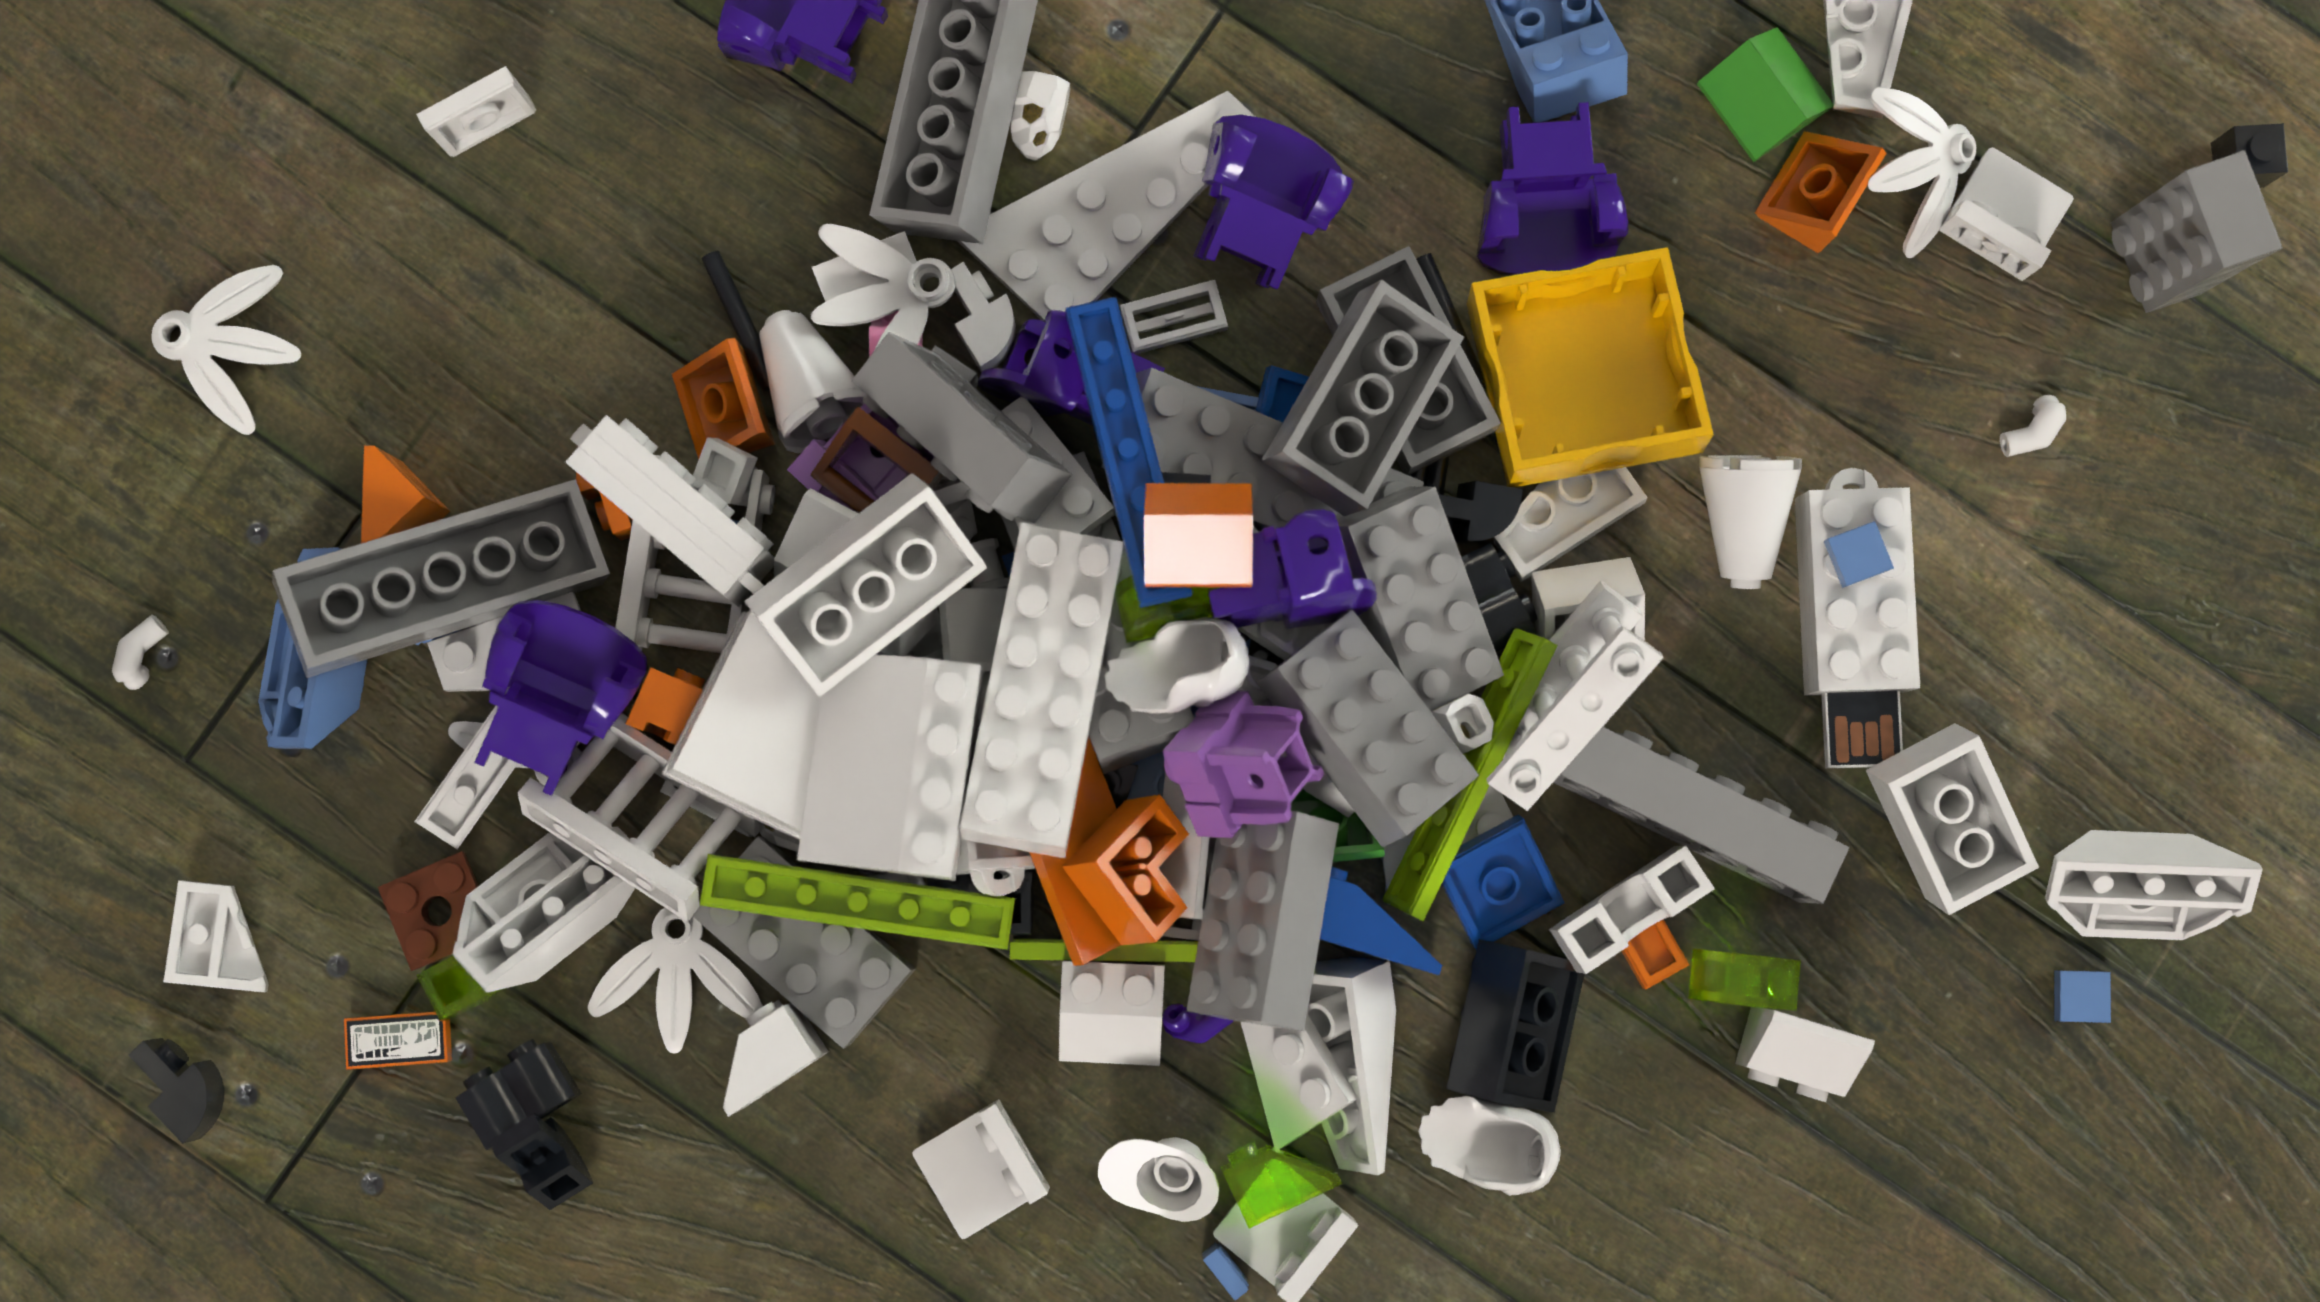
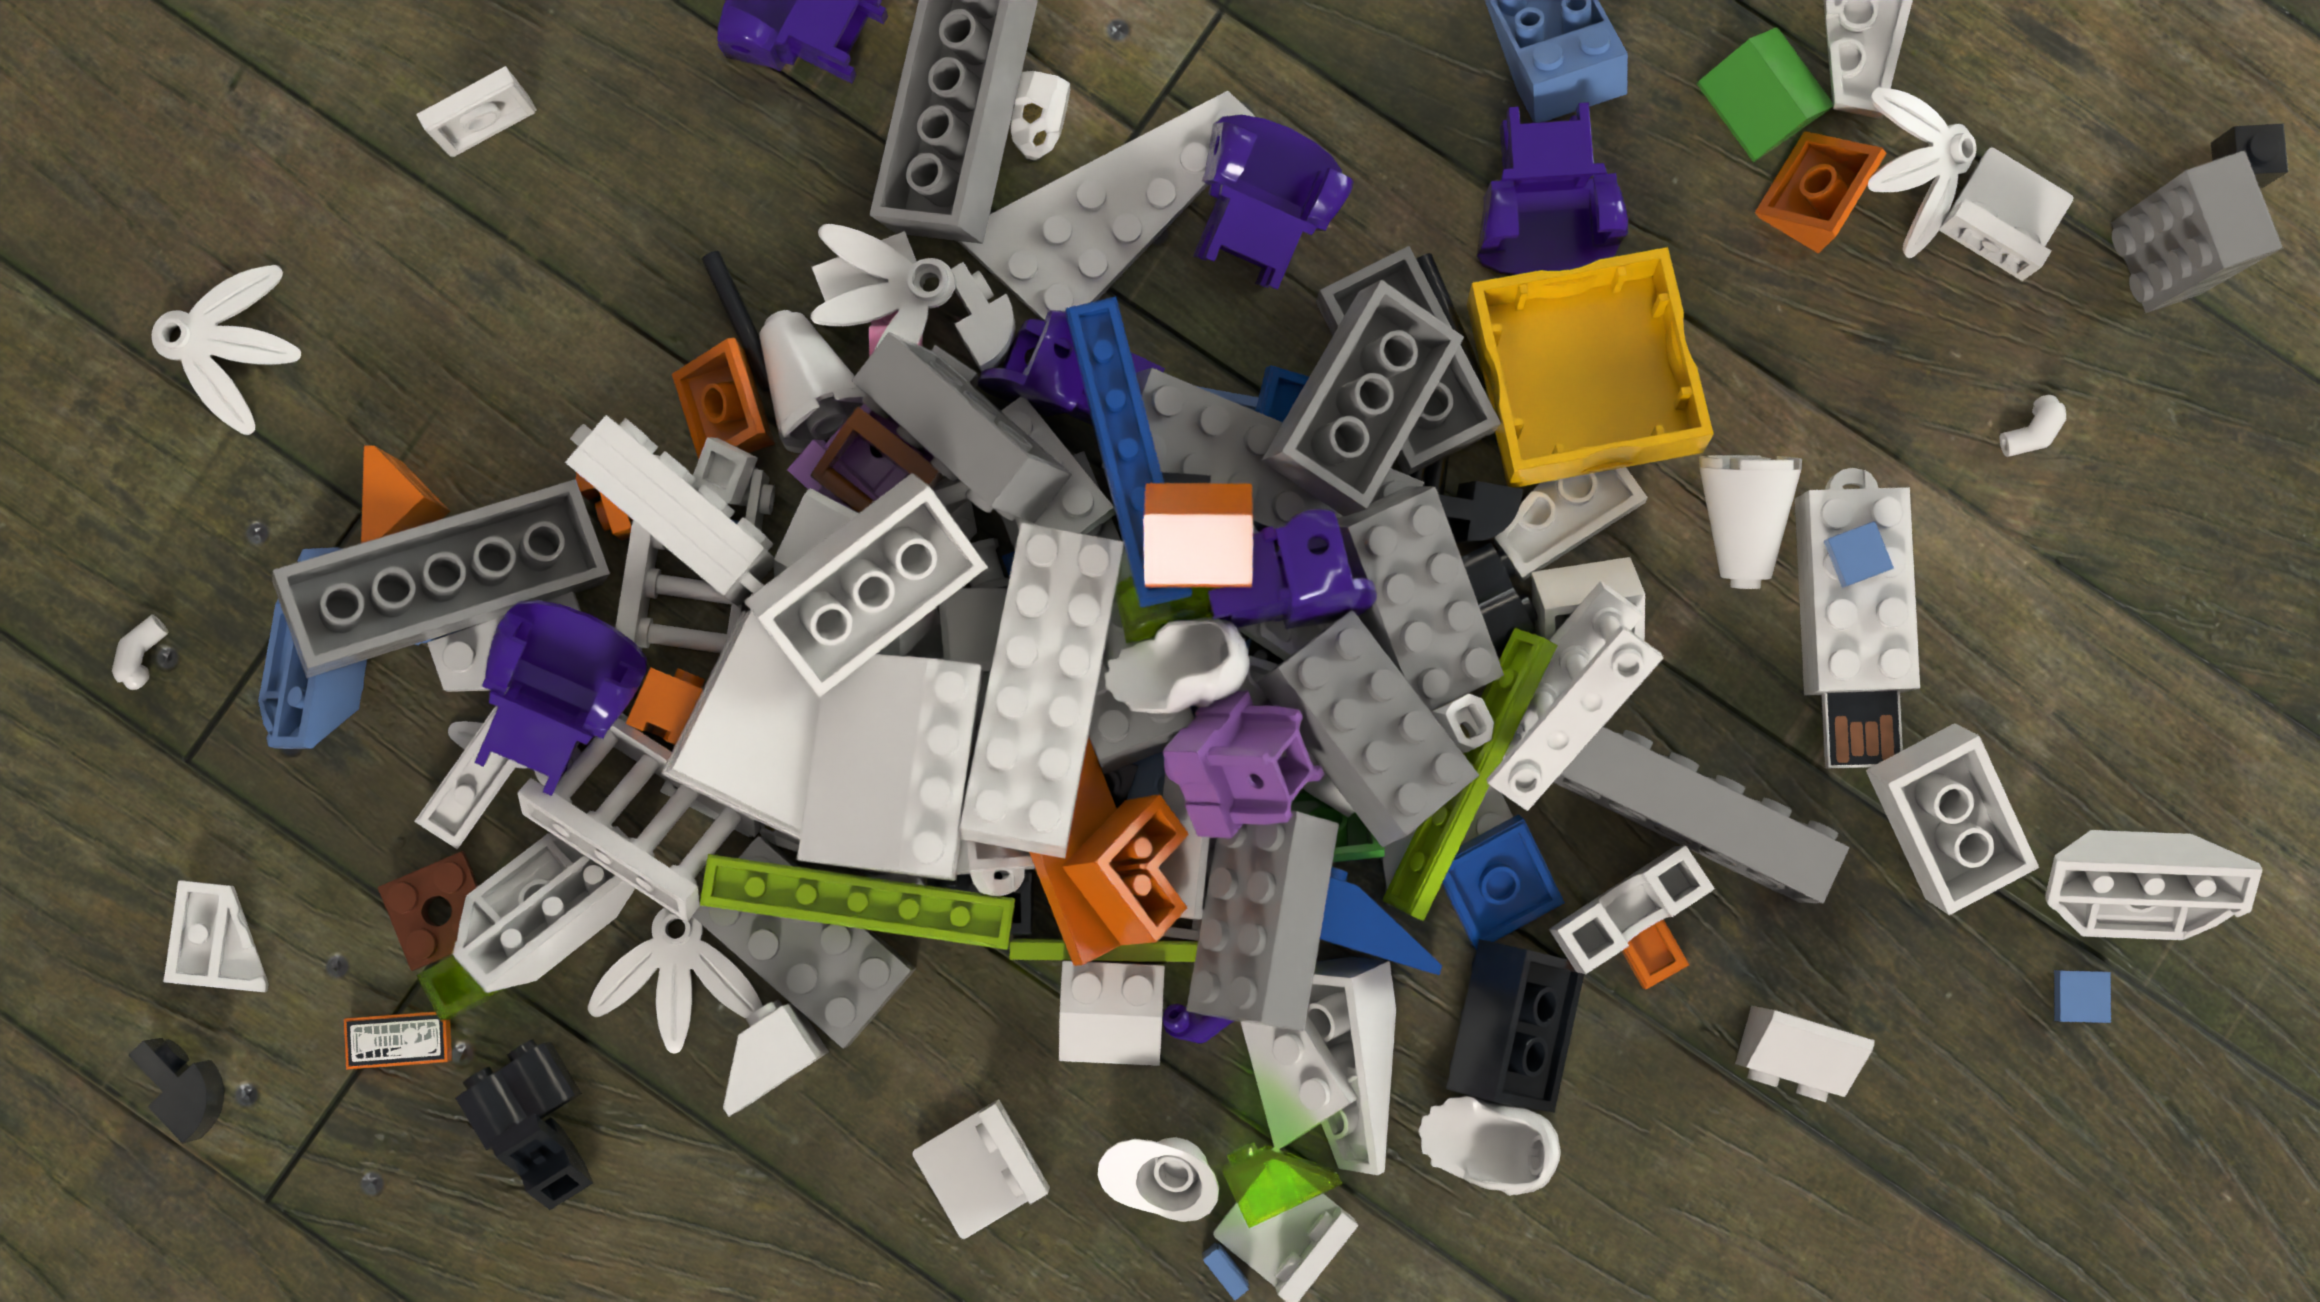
(1180, 335): white tile -> none
(1744, 979): clear neon green brick -> none

